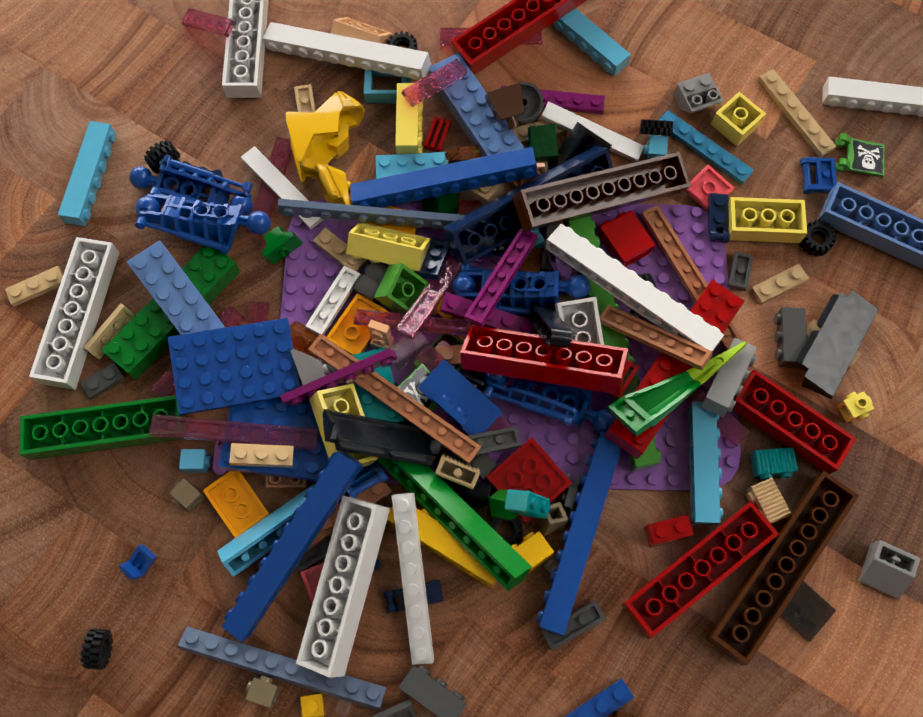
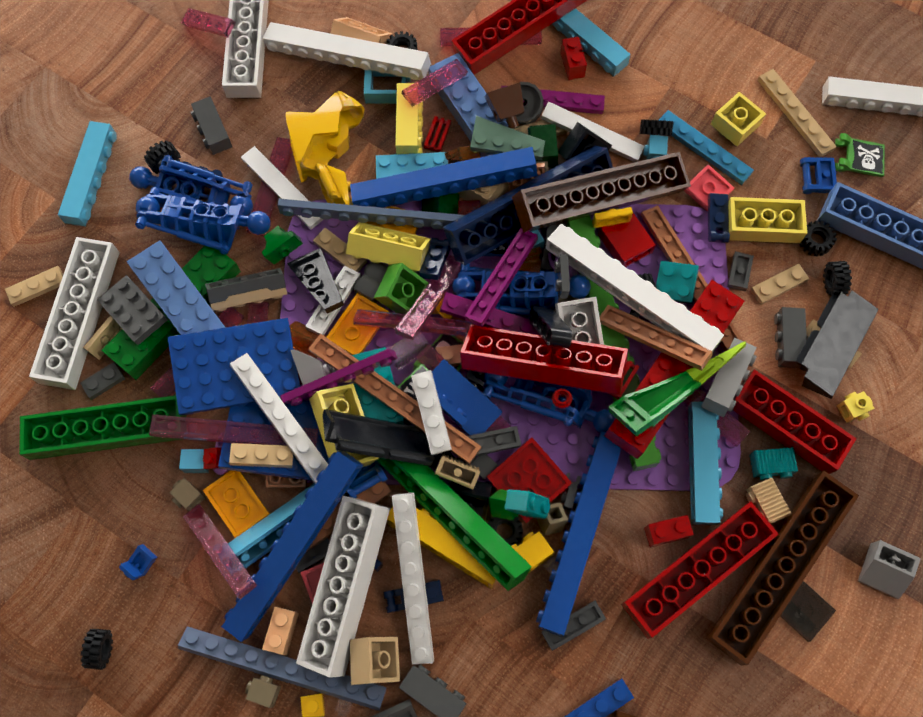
(132, 310): none -> dark grey plate
(210, 125): none -> dark grey brick
(211, 458): none -> red plate
(220, 551): none -> clear pink tile
(246, 289): none -> dark grey piece
(279, 416): none -> white plate
(280, 631): none -> light nougat brick
(305, 98): tan plate -> none
(317, 278): none -> wing
(374, 660): none -> tan brick
(380, 335): light nougat plate -> none
(431, 412): none -> white plate
(496, 139): none -> sand green wing
(562, 285): none -> dark grey plate
(562, 393): none -> red plate
(573, 58): none -> red piece
(612, 217): none -> yellow plate
(678, 280): none -> teal plate
(697, 94): light grey slope -> none
(837, 278): none -> black tyre

